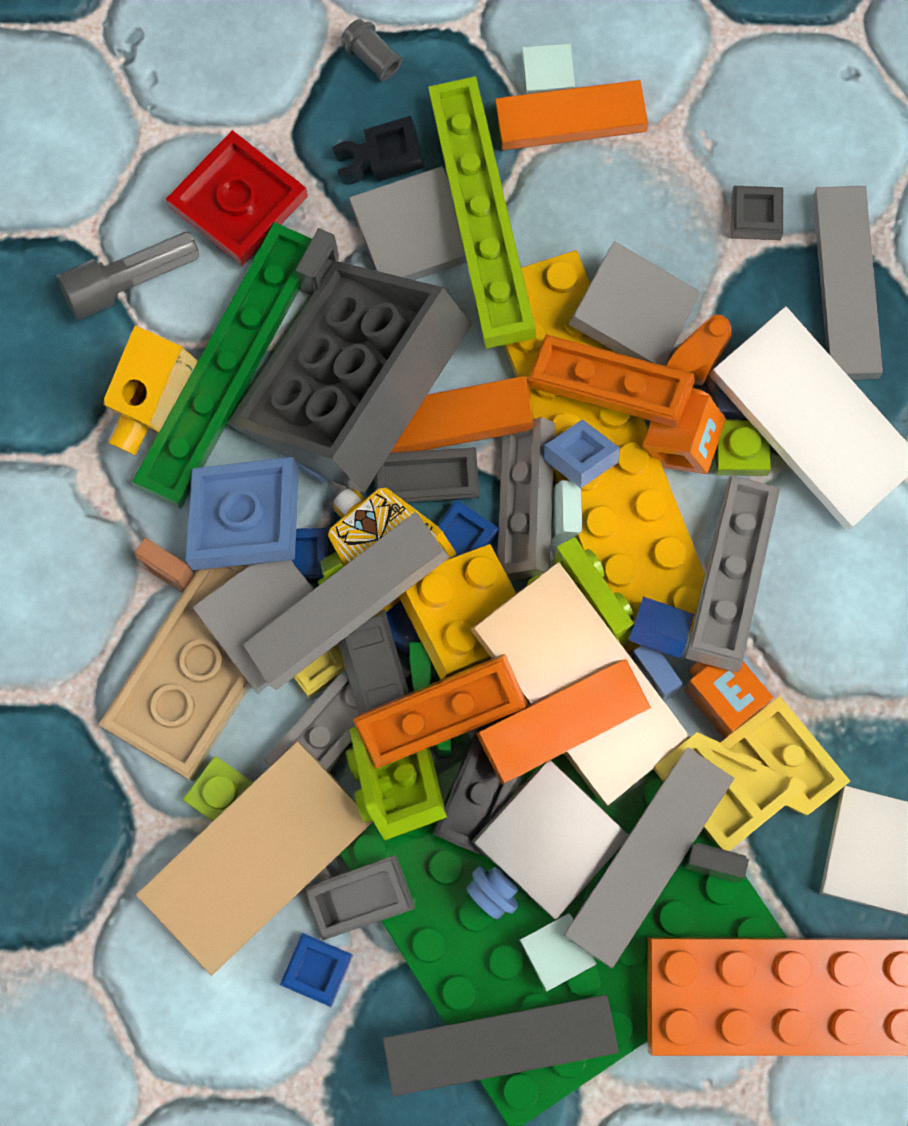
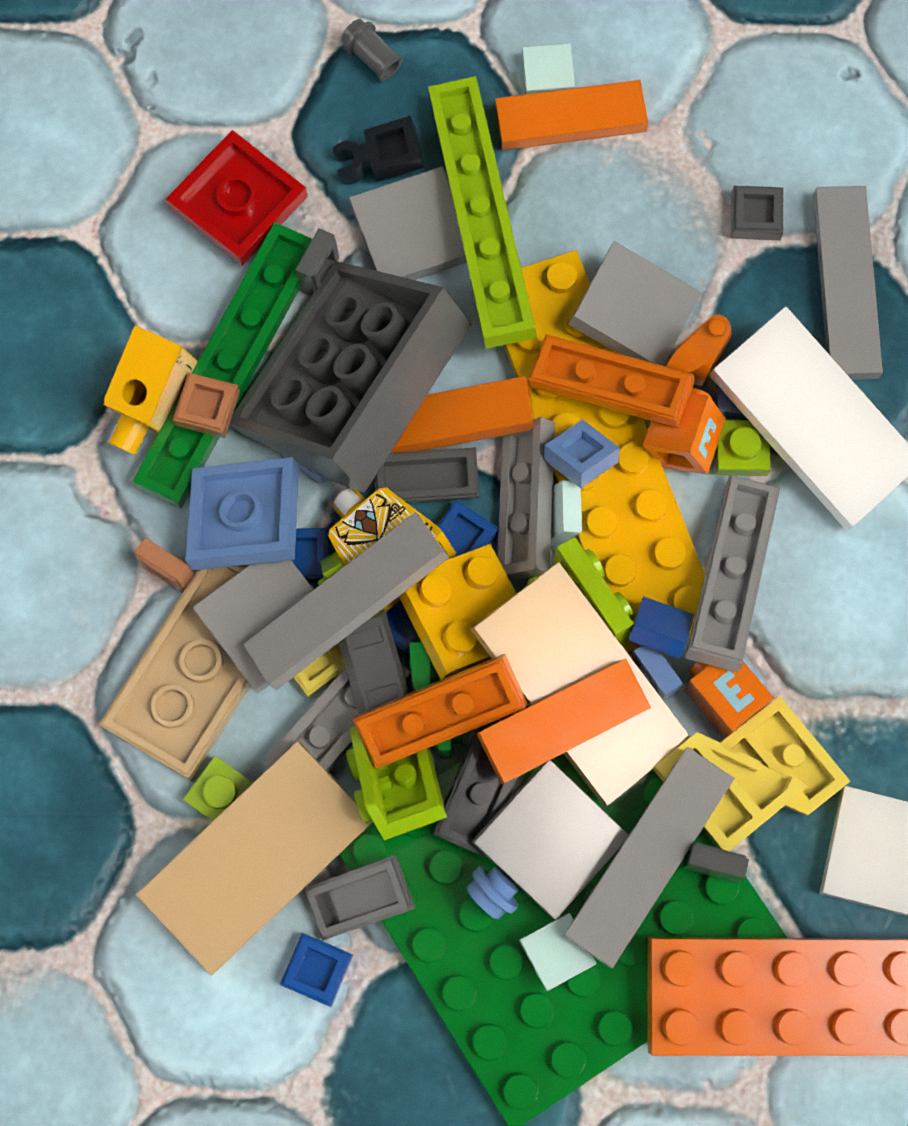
(95, 287): dark grey piece -> none
(206, 405): none -> nougat tile
(500, 1045): dark grey tile -> none

